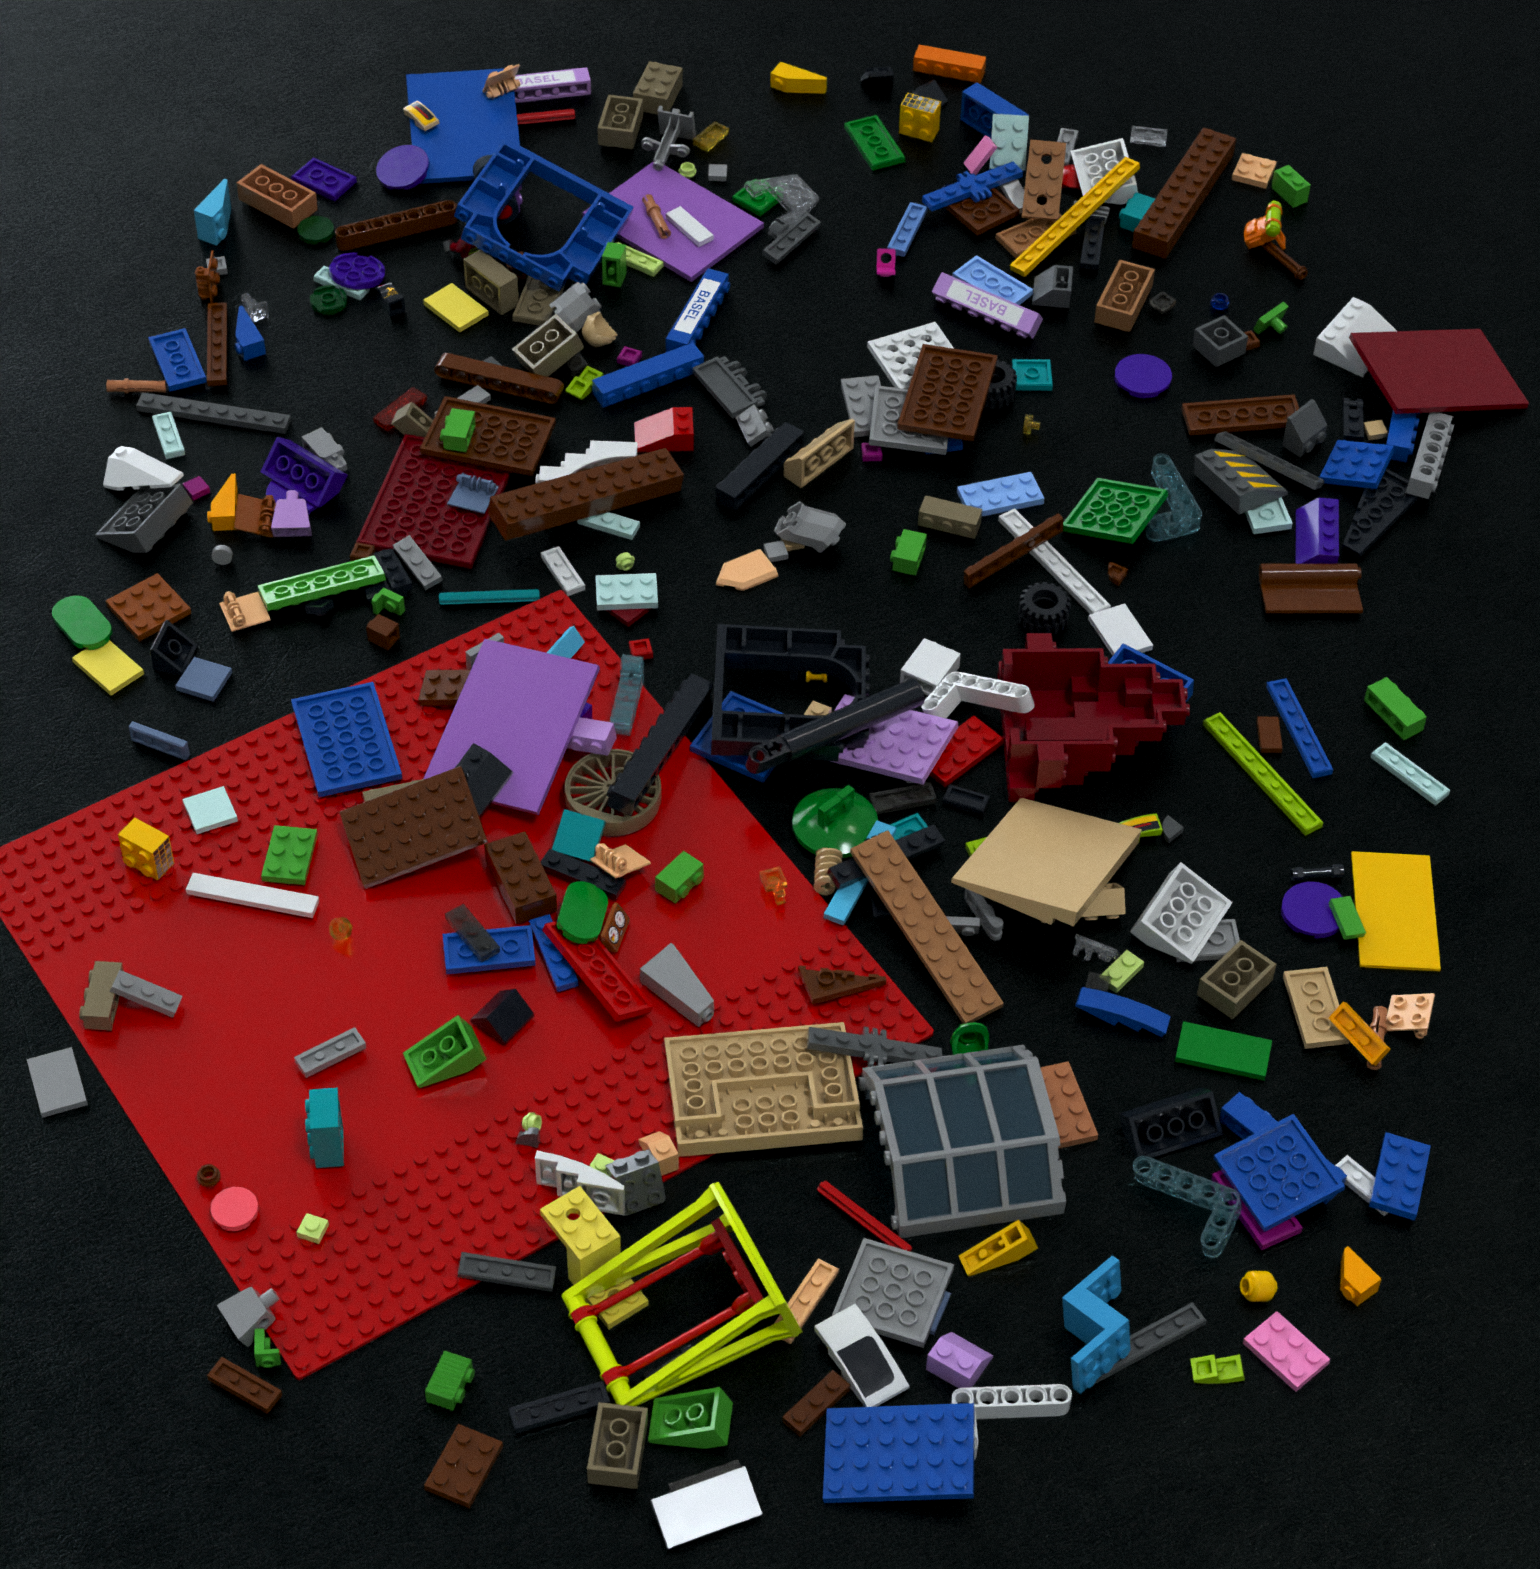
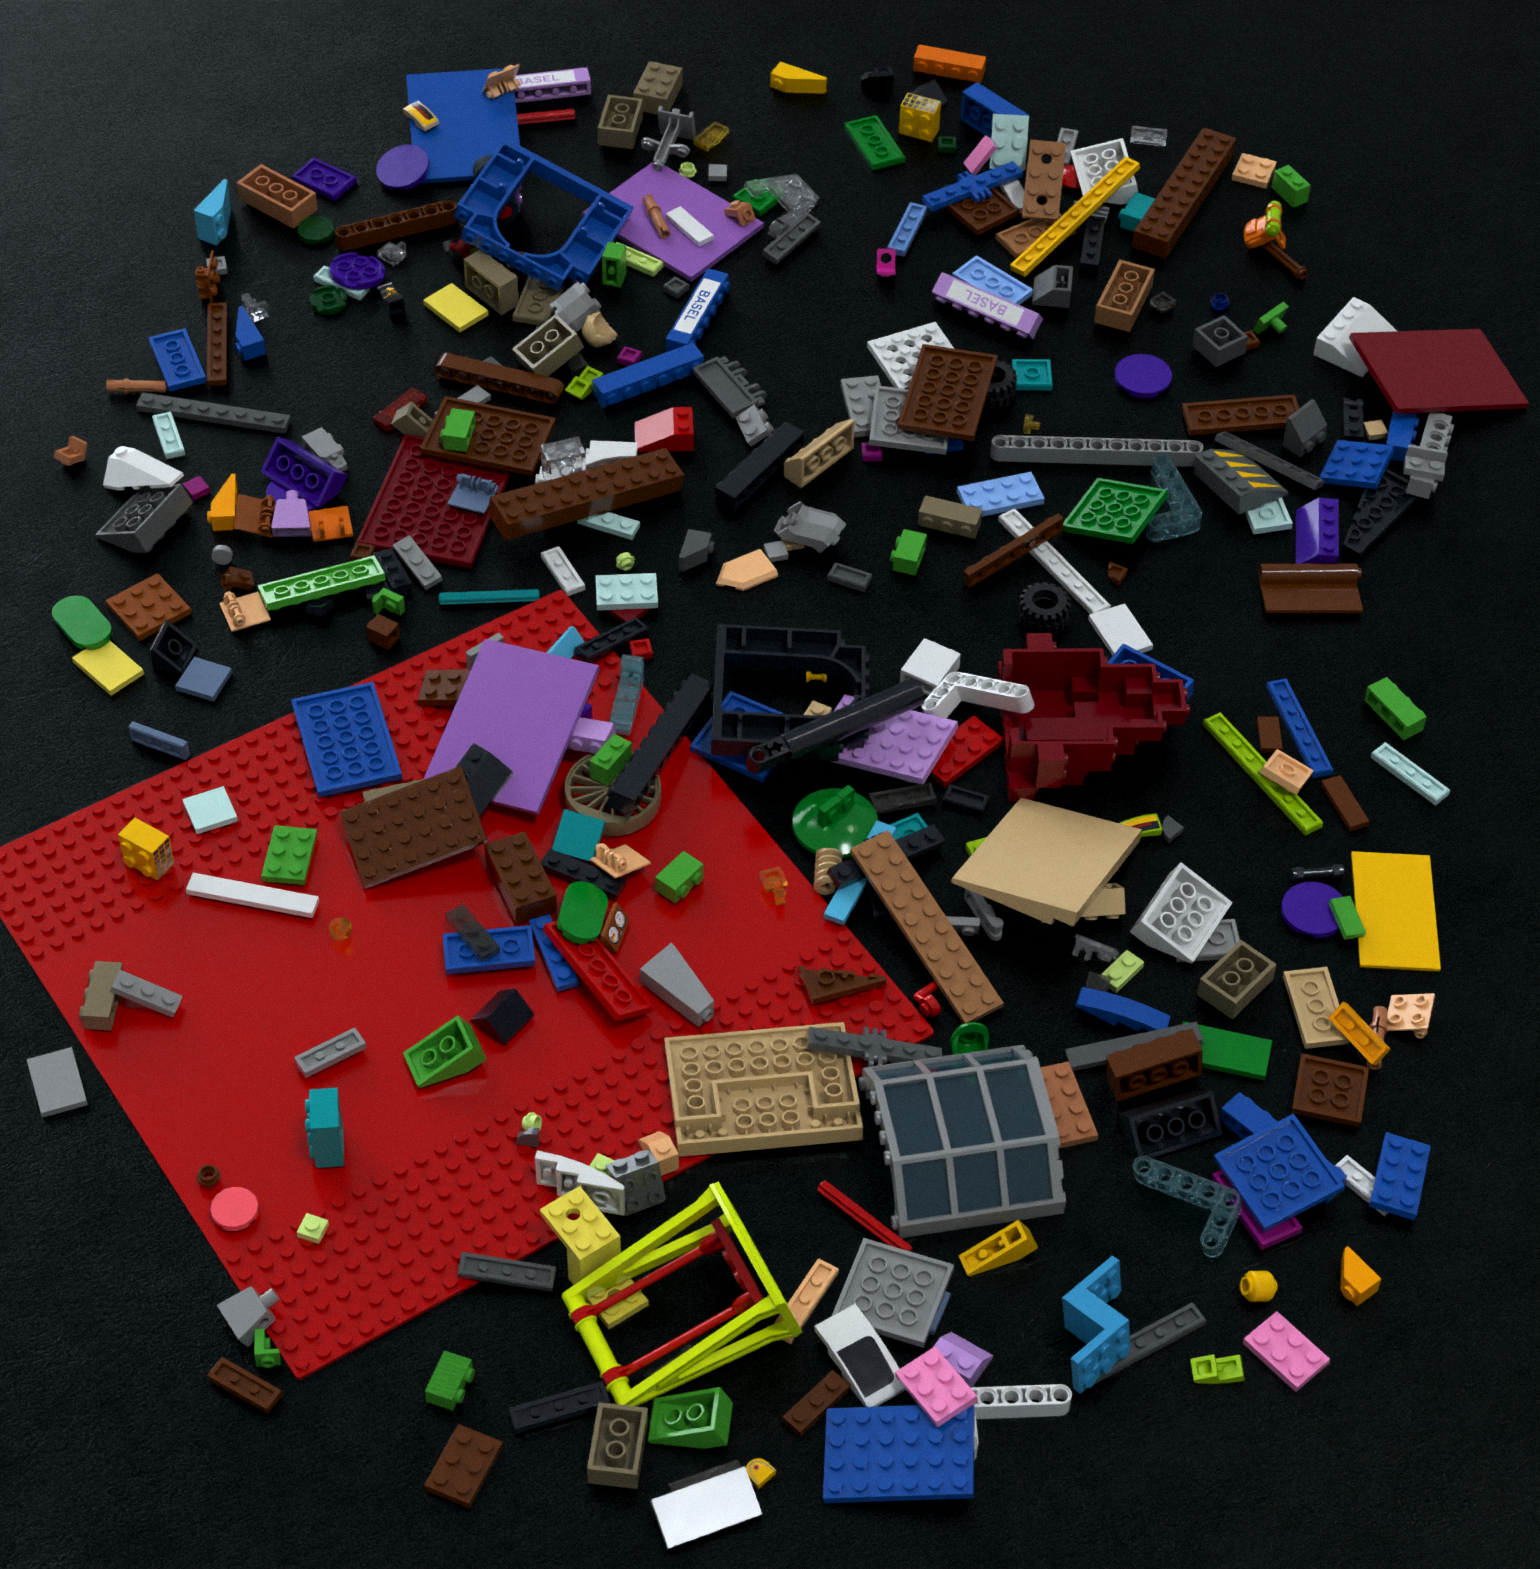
(73, 453): none -> nougat bracket
(237, 578): none -> reddish brown bracket
(330, 523): none -> orange plate
(392, 253): none -> clear bracket
(562, 458): none -> clear brick
(610, 759): none -> bright green brick
(611, 640): none -> black tile
(676, 287): none -> dark grey tile
(695, 549): none -> dark grey slope
(742, 211): none -> nougat bracket
(759, 1472): none -> yellow tile
(849, 577): none -> dark grey tile
(928, 1004): none -> red plate
(936, 1386): none -> bright pink plate
(946, 144): none -> dark green tile
(1092, 450): none -> light grey beam
(1095, 1053): none -> dark grey tile
(1154, 1064): none -> reddish brown brick
(1286, 771): none -> light nougat plate
(1330, 1090): none -> reddish brown plate
(1345, 803): none -> reddish brown tile
(1425, 462): none -> light grey bracket

